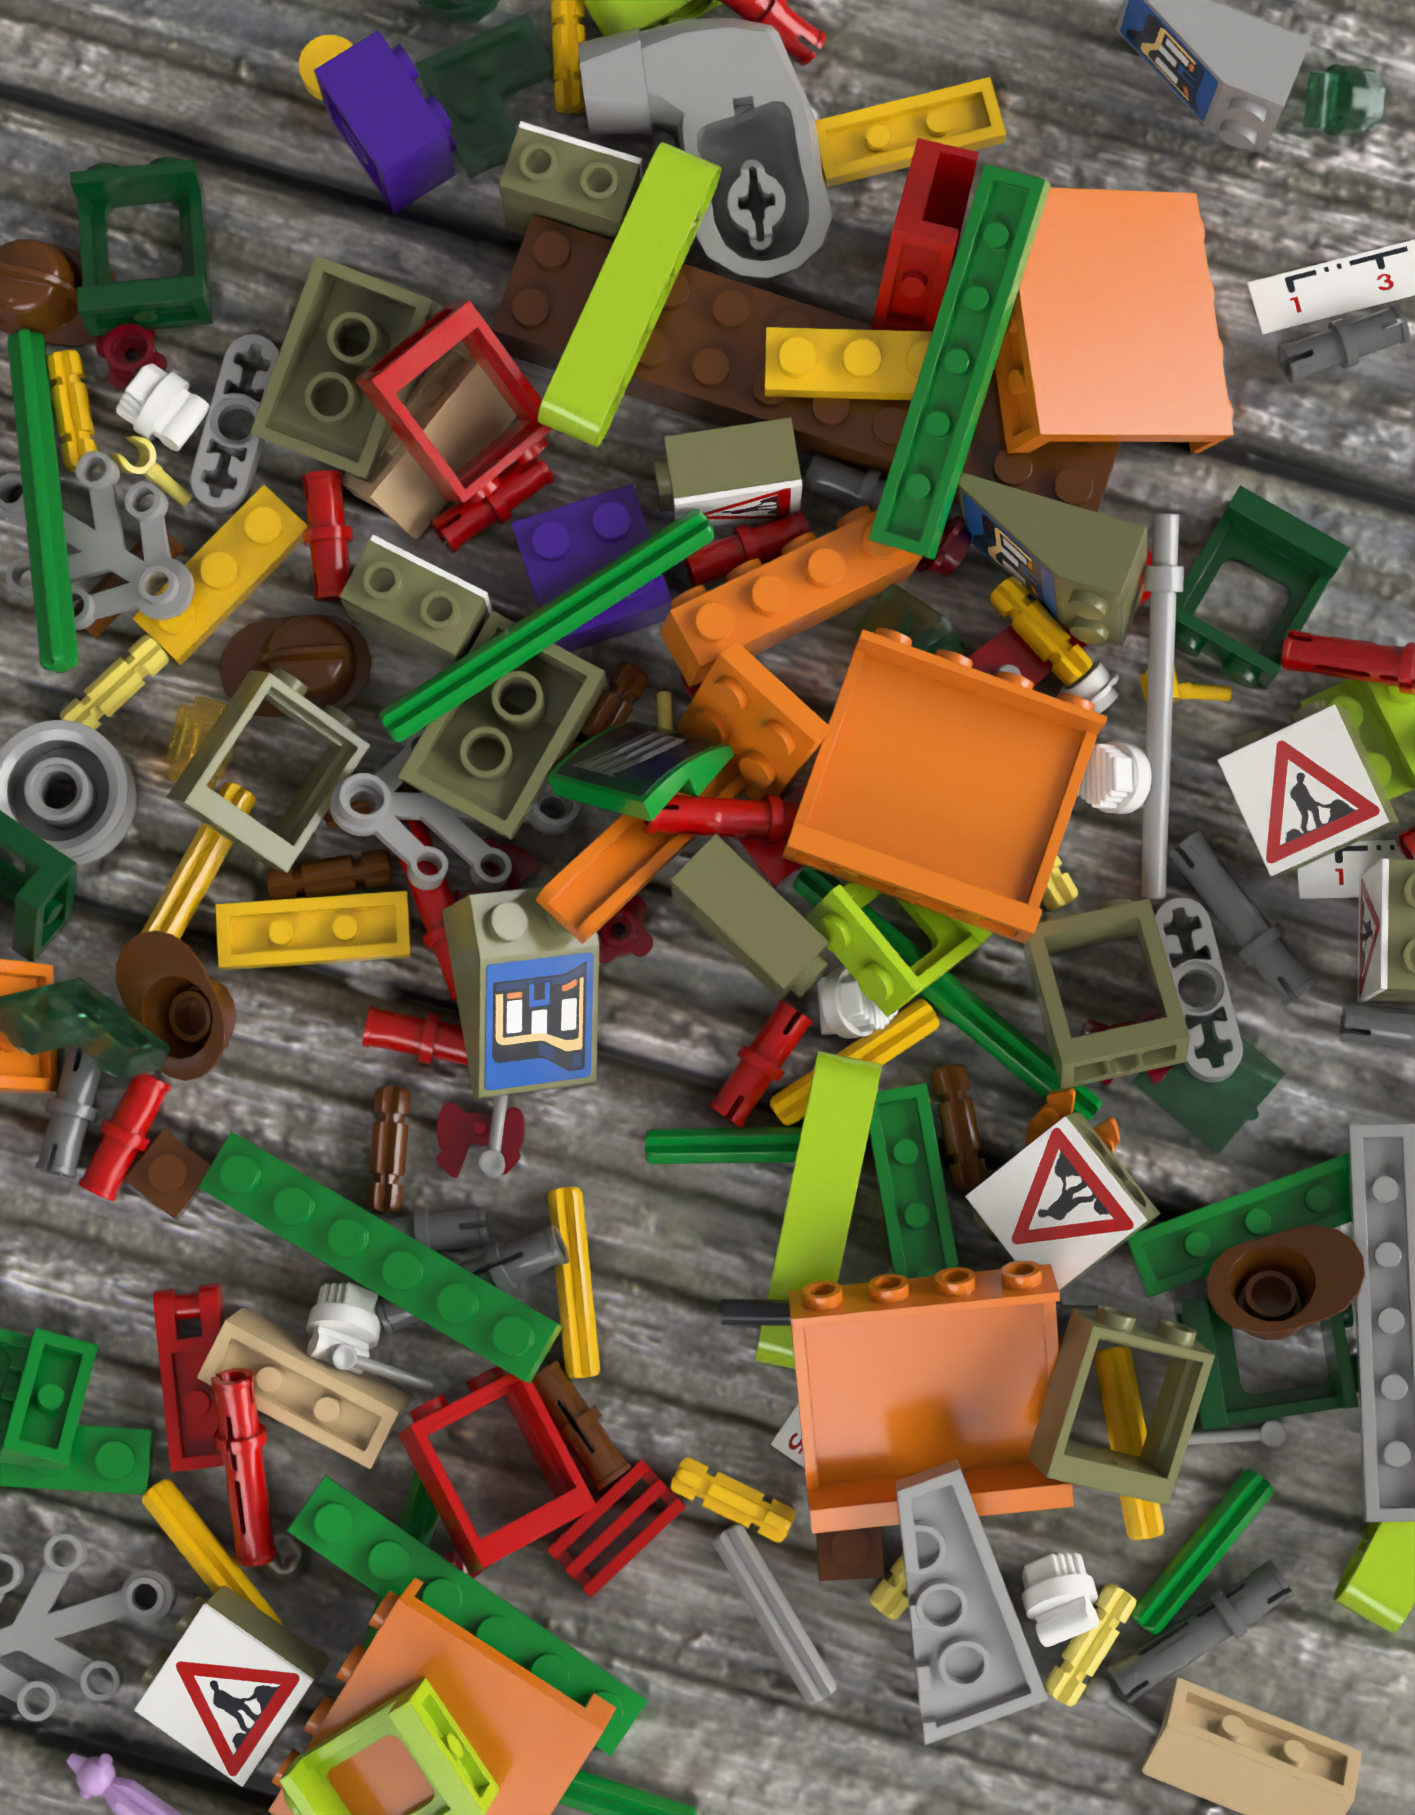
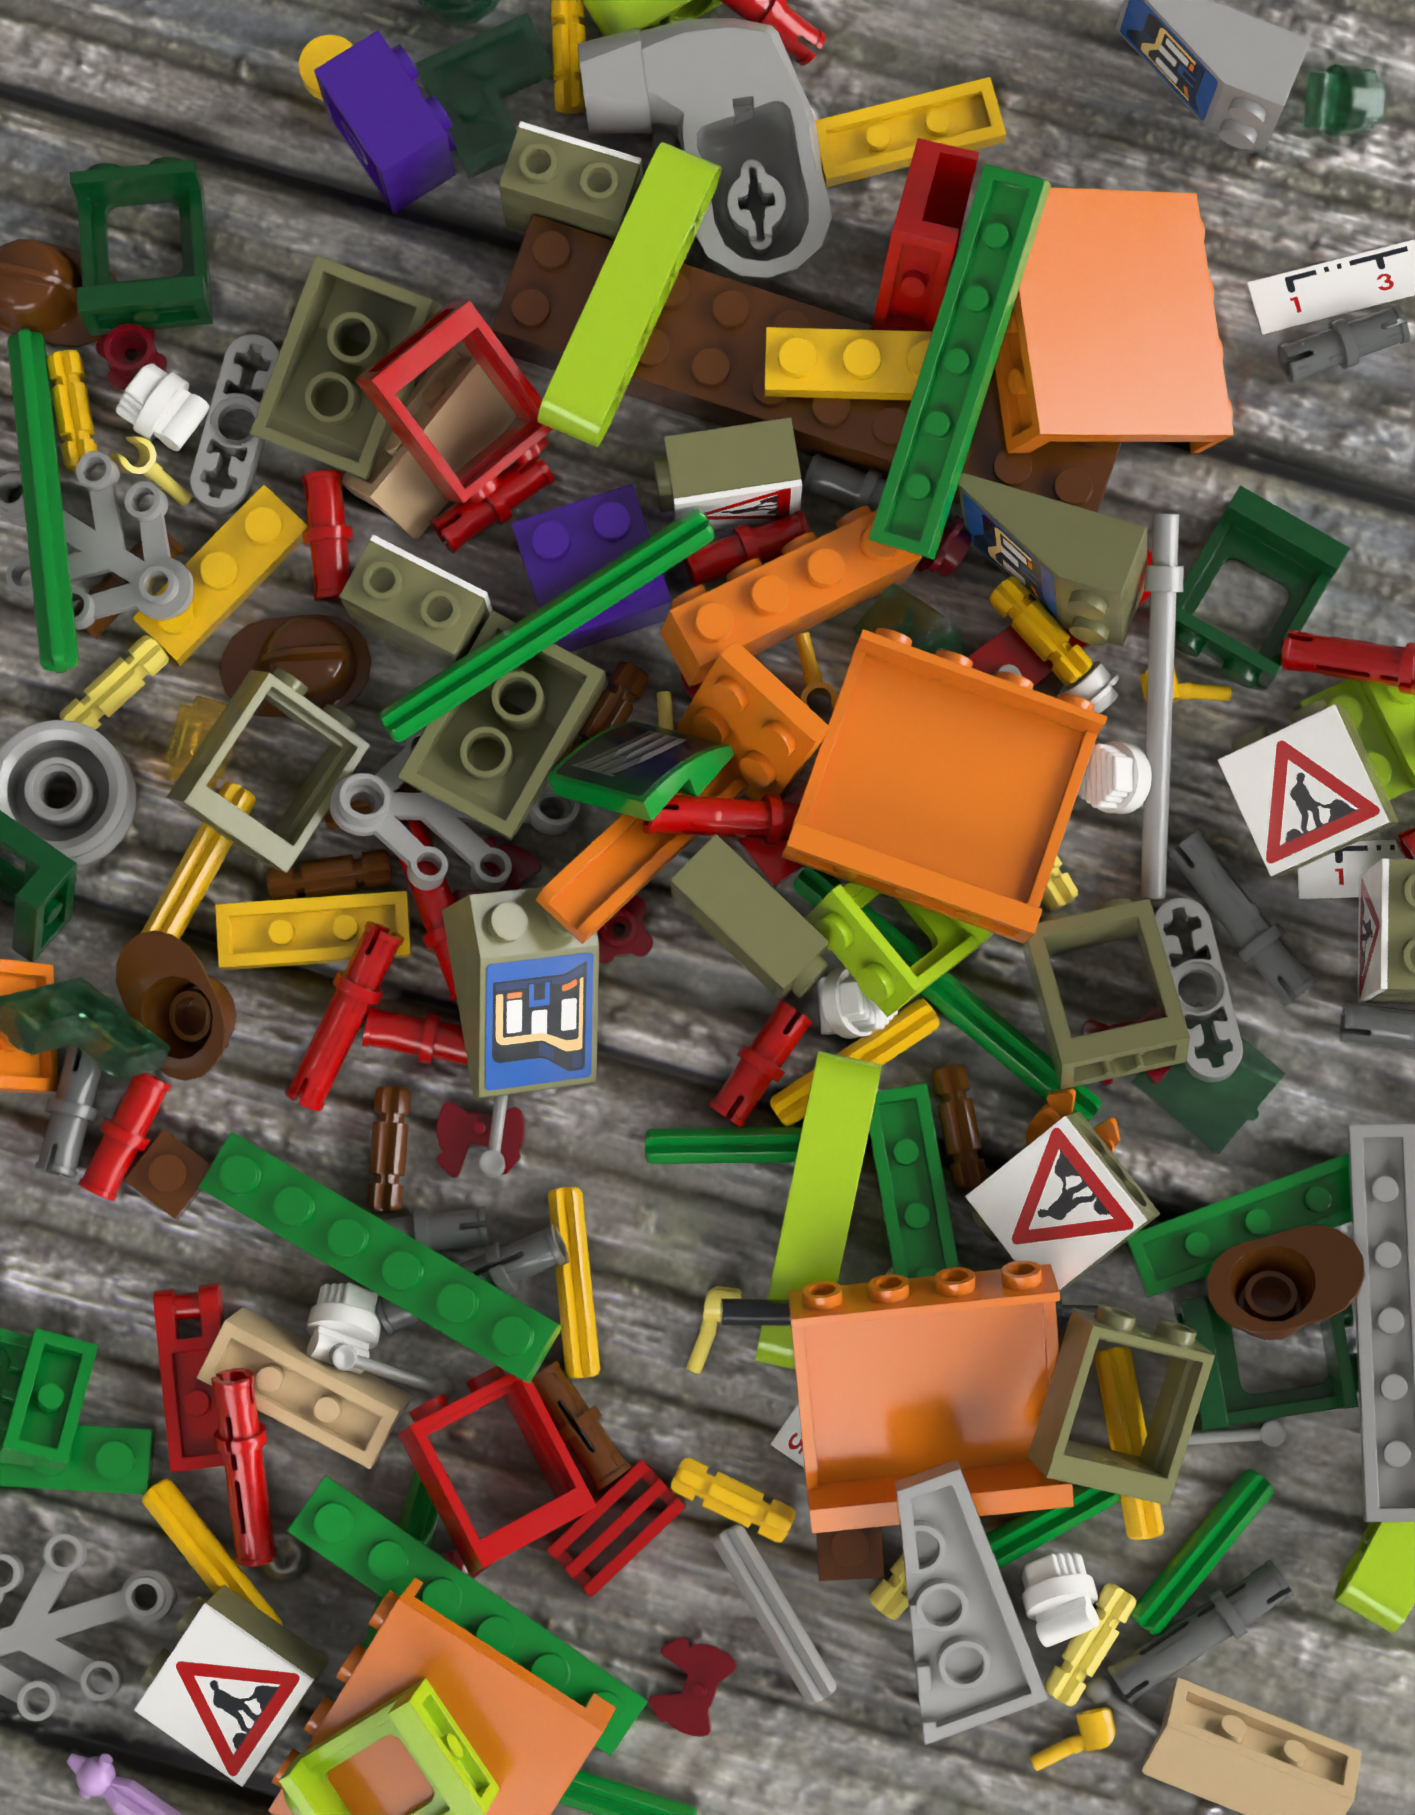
(354, 994): none -> red pin
(705, 1670): none -> dark red piece
(709, 1325): none -> light yellow hand
(812, 676): none -> yellow hand
(1040, 1526): none -> green axle
(1096, 1732): none -> yellow hand

